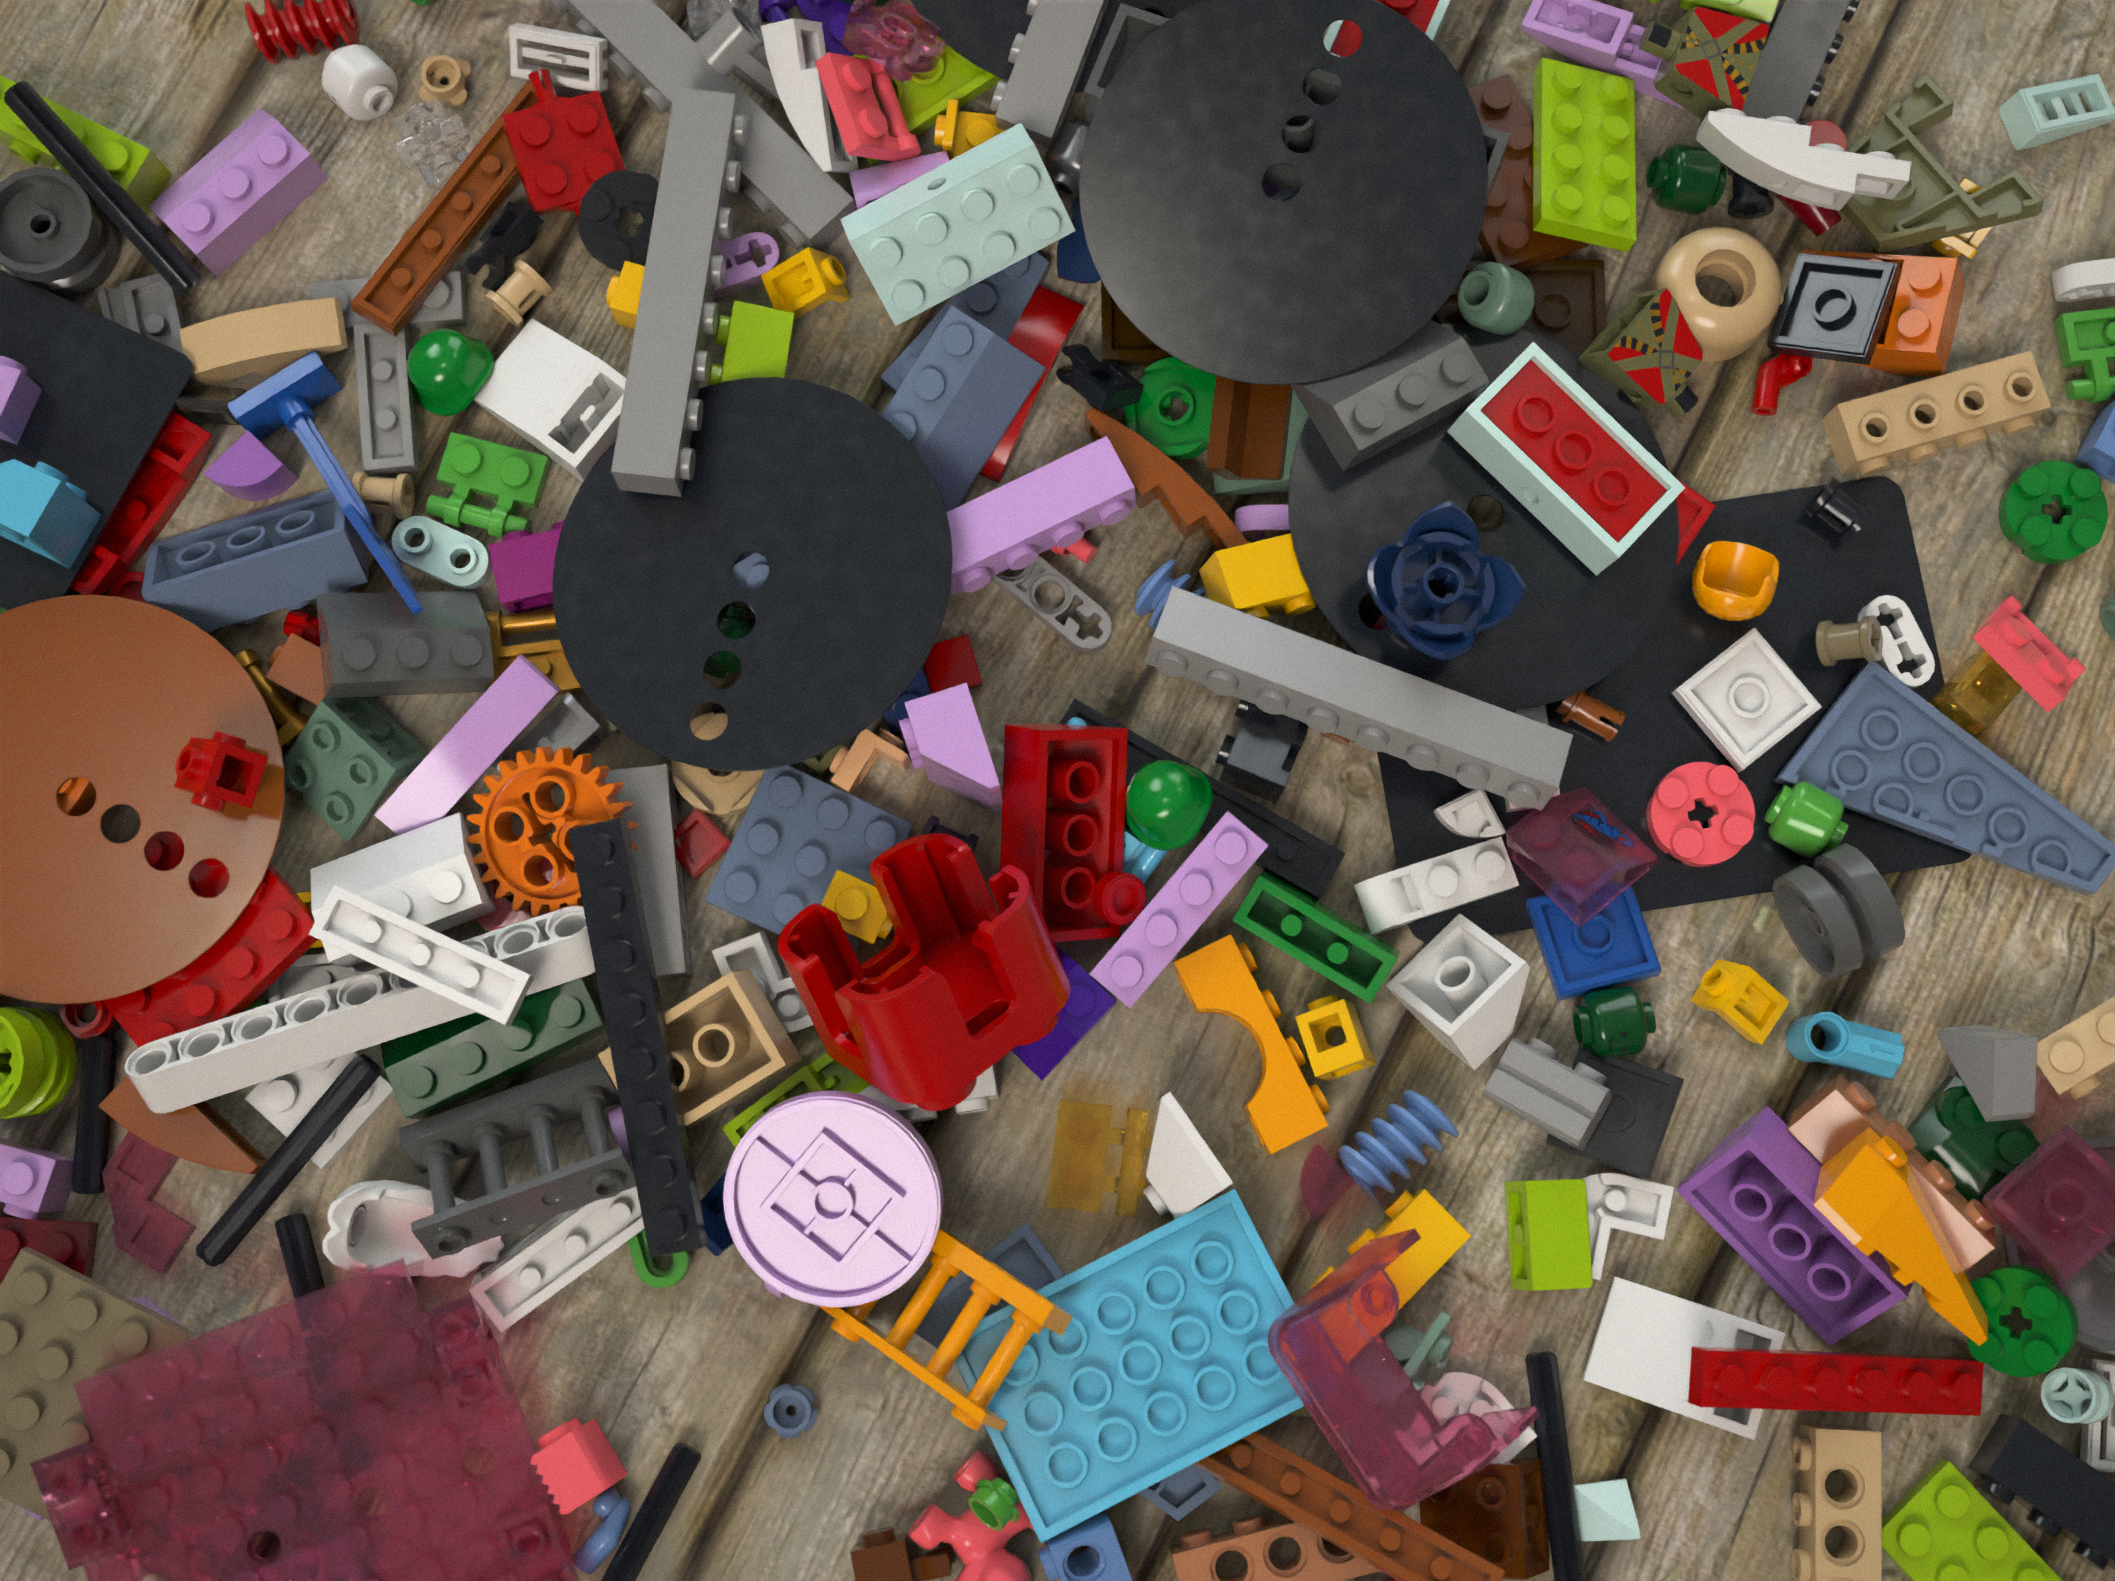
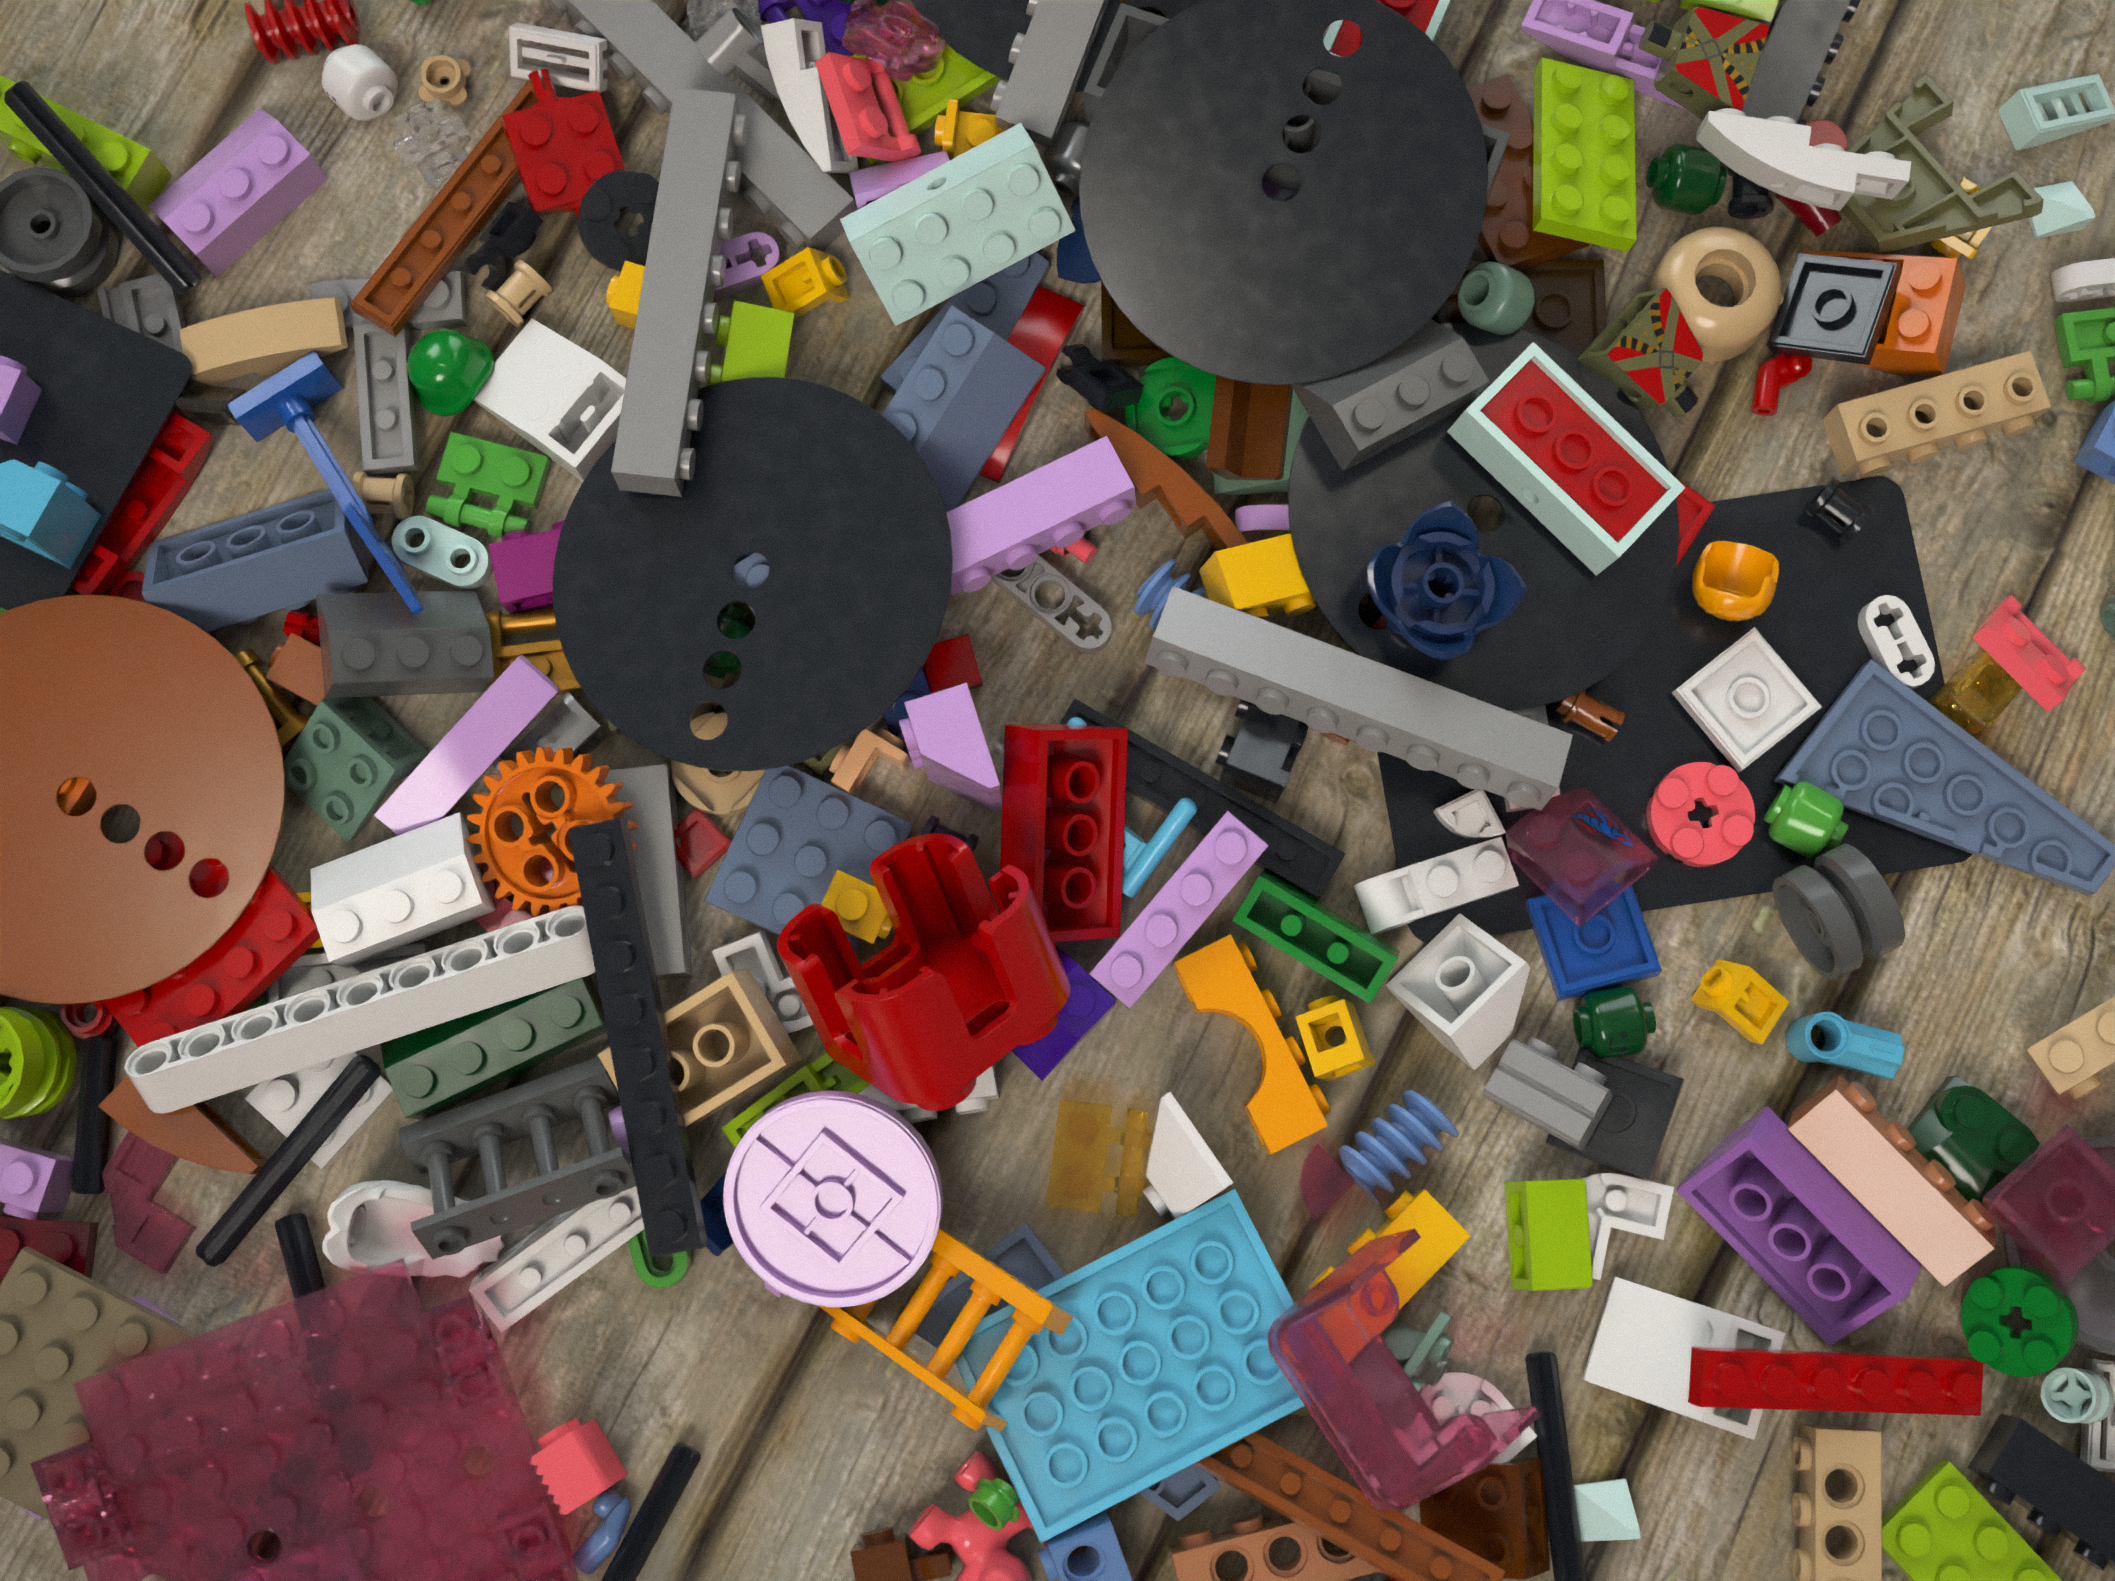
(219, 772): red brick -> none
(250, 471): medium lavender brick -> none
(421, 955): white plate -> none
(776, 1414): sand blue plate -> none
(1119, 898): red tile -> none
(1167, 804): green helmet -> none
(1849, 641): dark tan bush -> none
(1881, 1208): light orange wedge -> none
(1995, 1068): light grey slope -> none
(2062, 211): none -> light aqua slope
(2074, 491): green plate -> none

